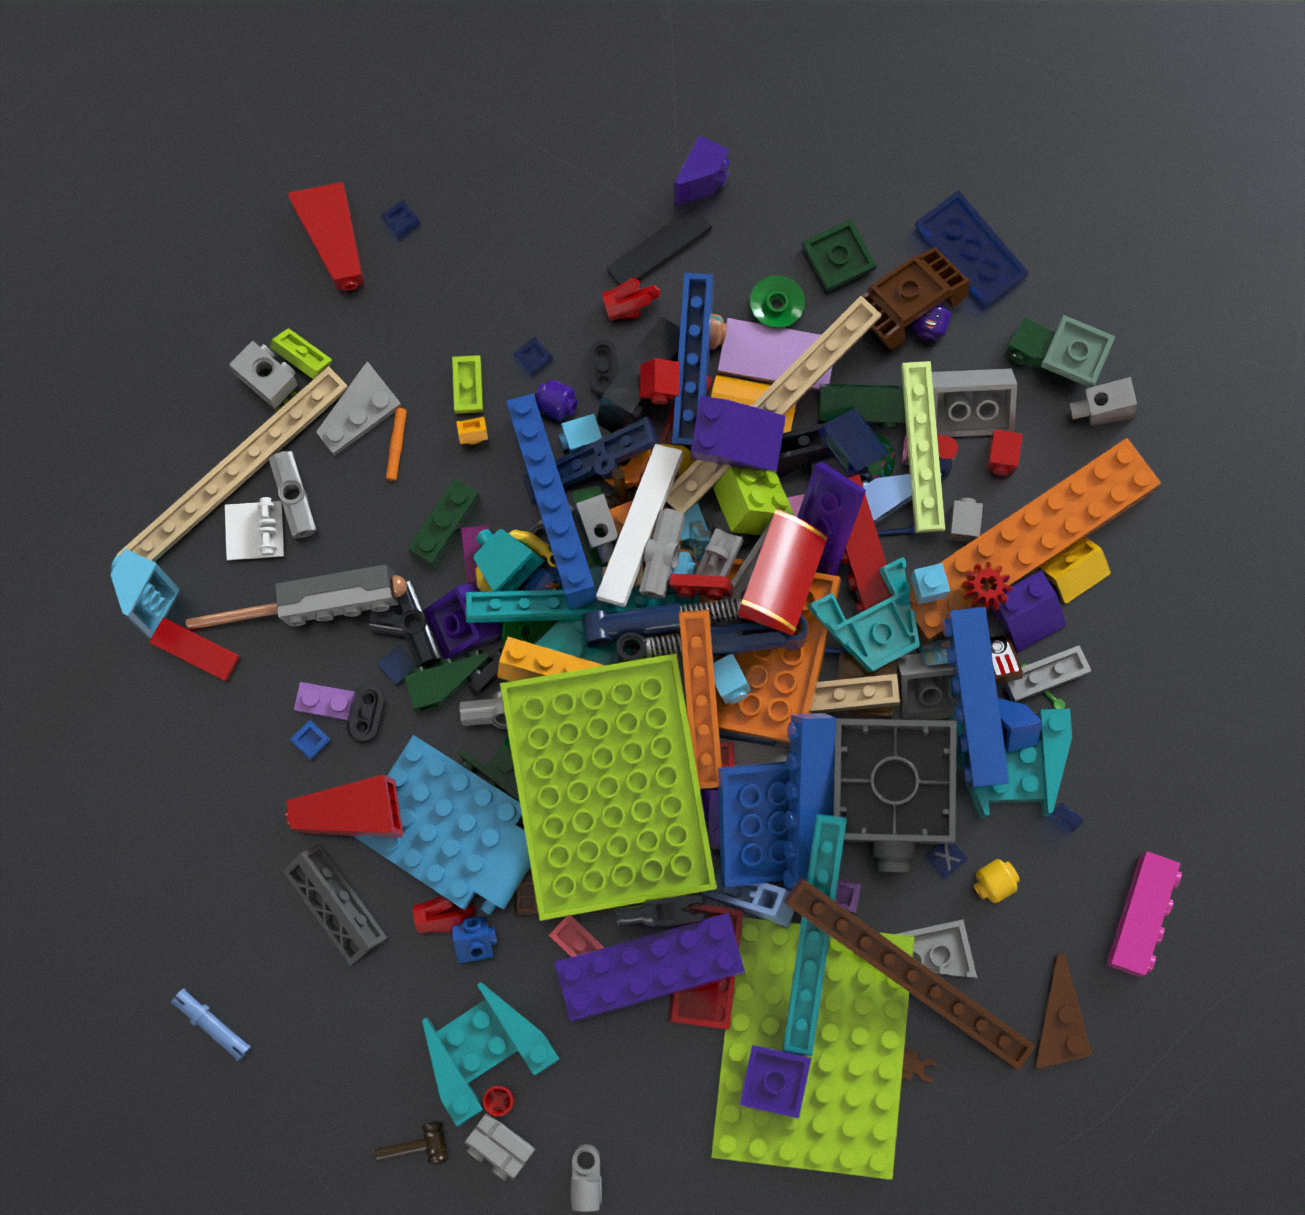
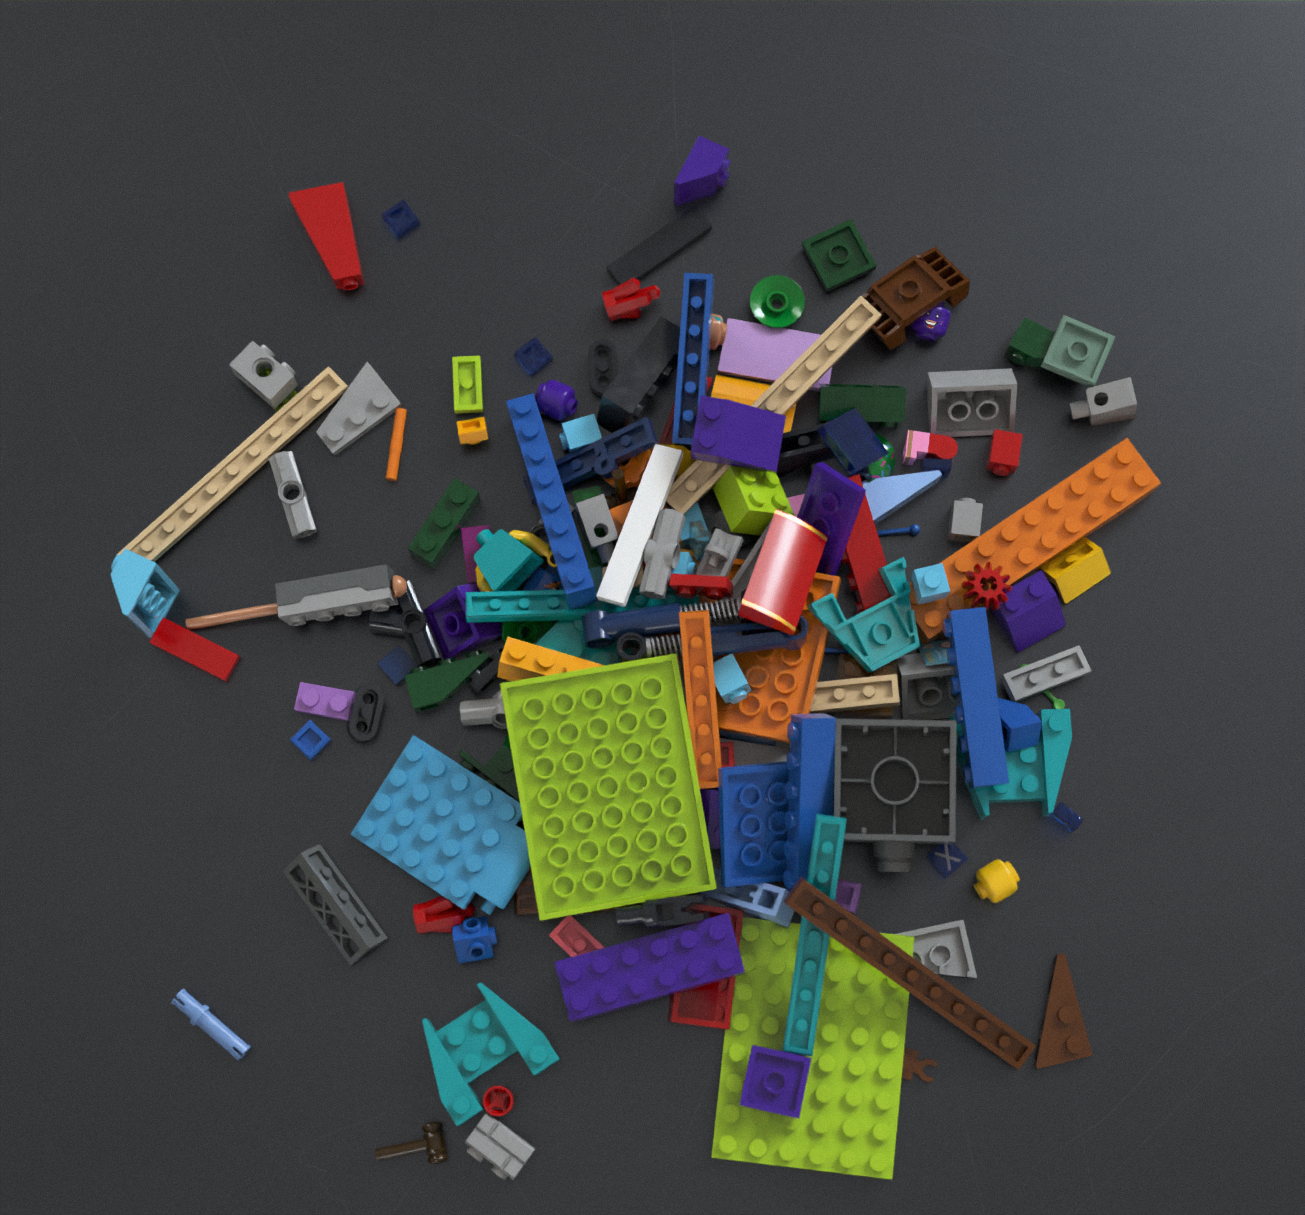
(254, 530): white hinge -> none
(300, 353): lime plate -> none
(352, 809): red slope -> none
(586, 1182): light grey piece -> none
(659, 380): red brick -> none
(922, 447): yellowish green tile -> none
(972, 248): clear blue plate -> none
(1004, 660): slope -> none
(1143, 914): dark pink brick -> none

